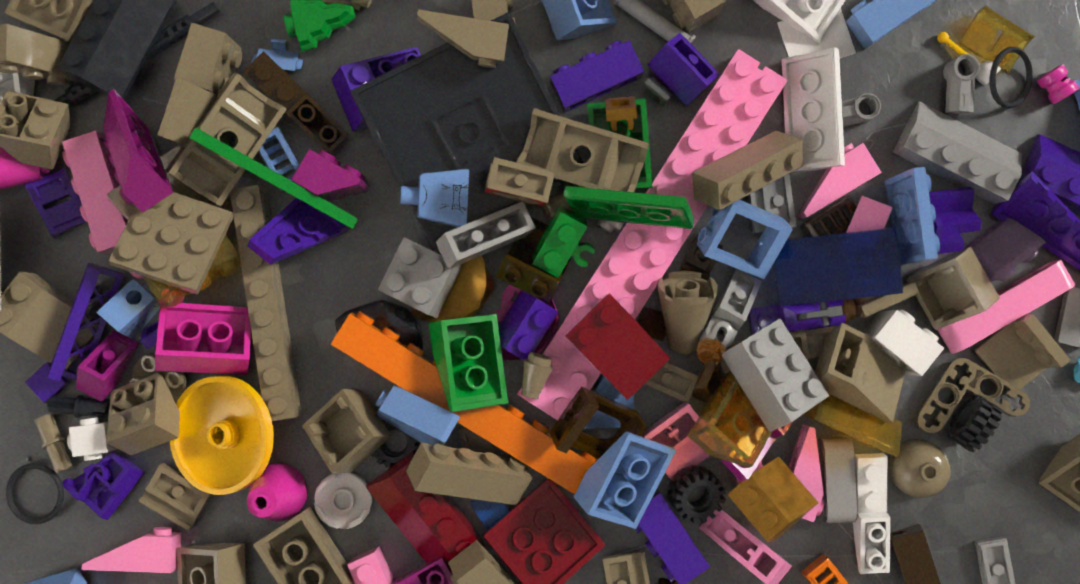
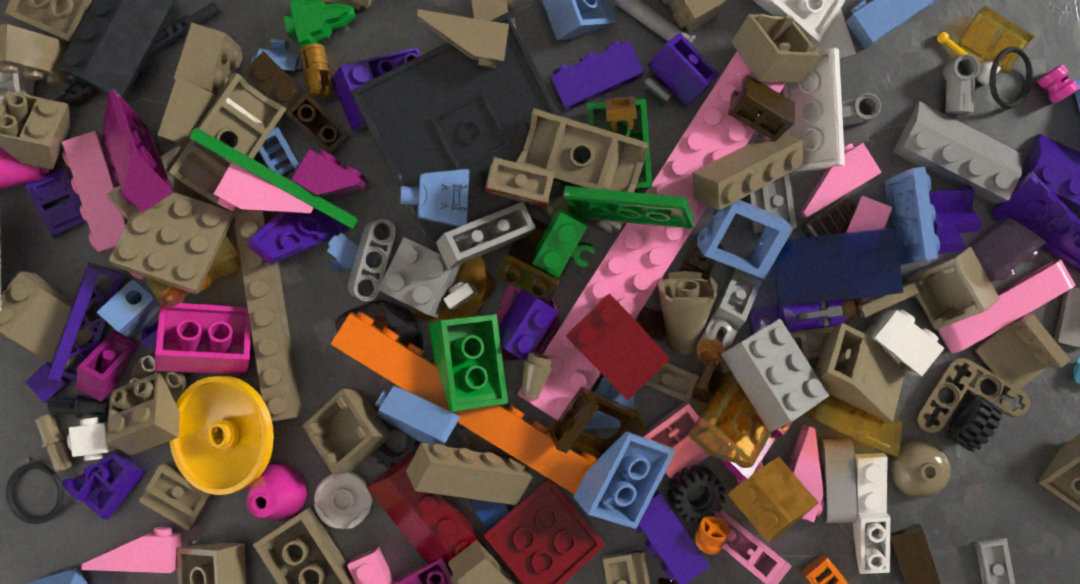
(249, 192): none -> bright pink slope
(316, 70): none -> pearl gold hinge
(345, 252): none -> medium blue piece
(382, 248): none -> light grey beam
(460, 294): none -> white plate
(711, 534): none -> orange wheel
(762, 108): none -> dark brown hinge
(775, 48): none -> dark tan container

